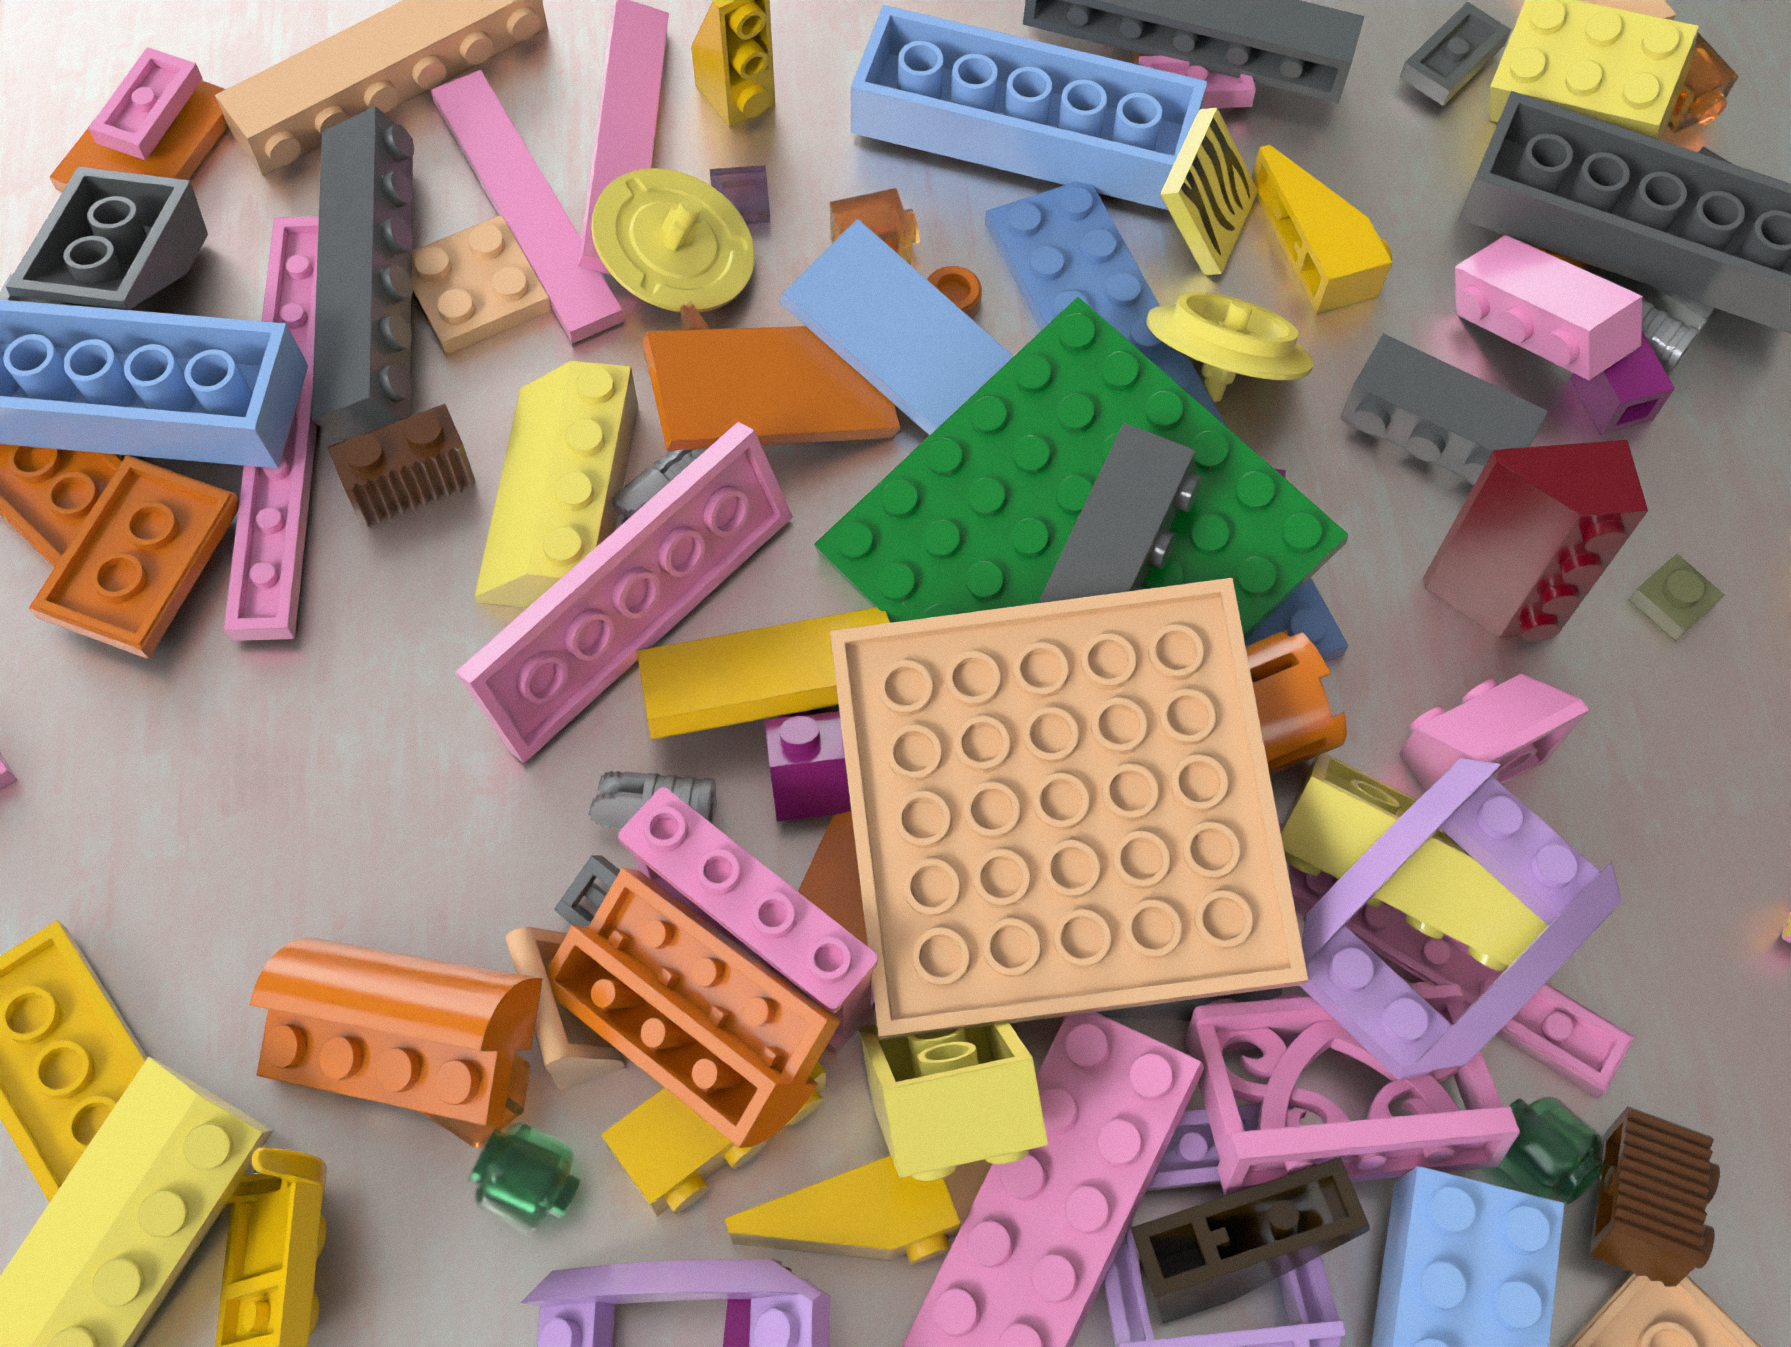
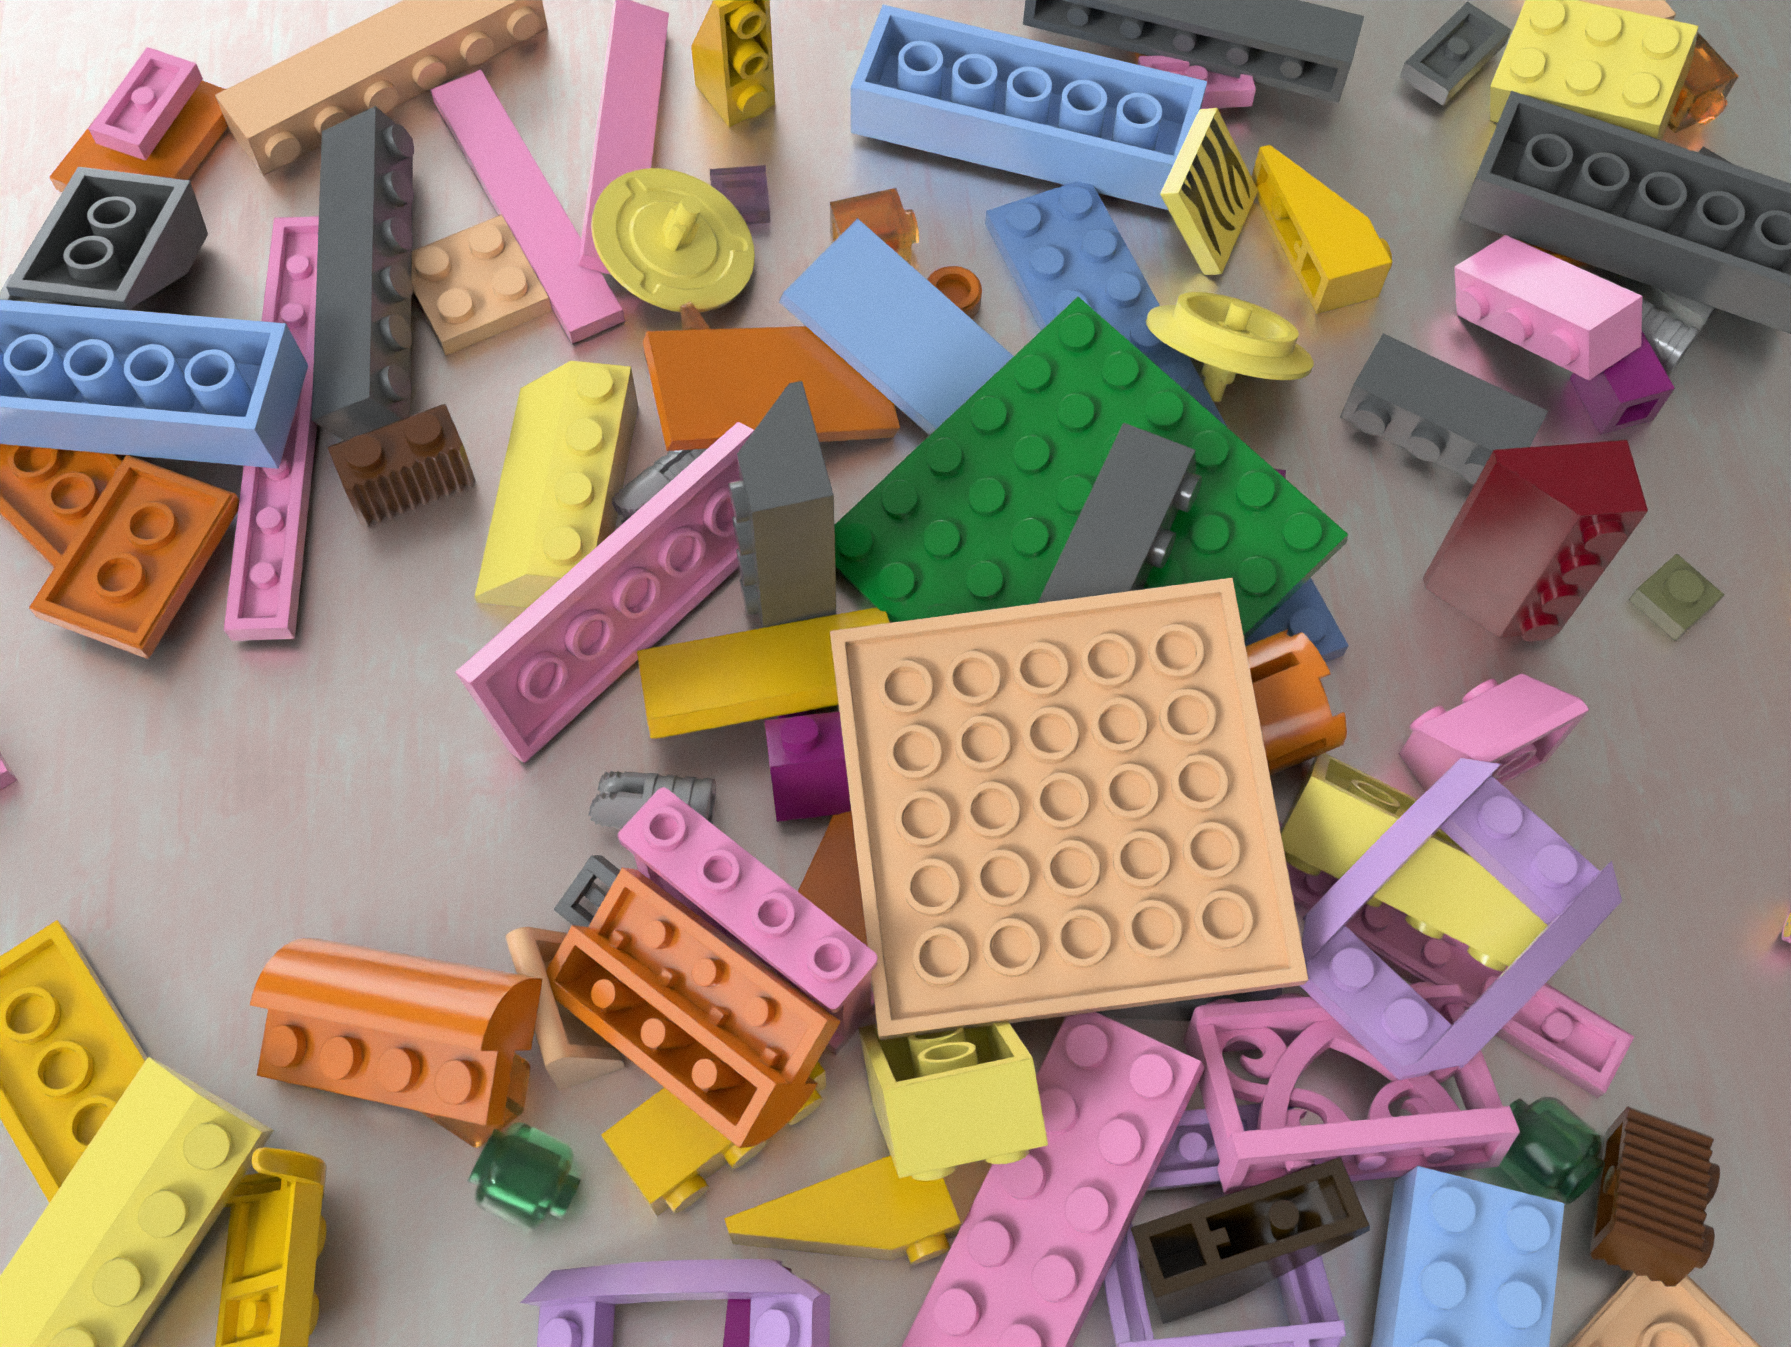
(785, 517): none -> dark grey slope

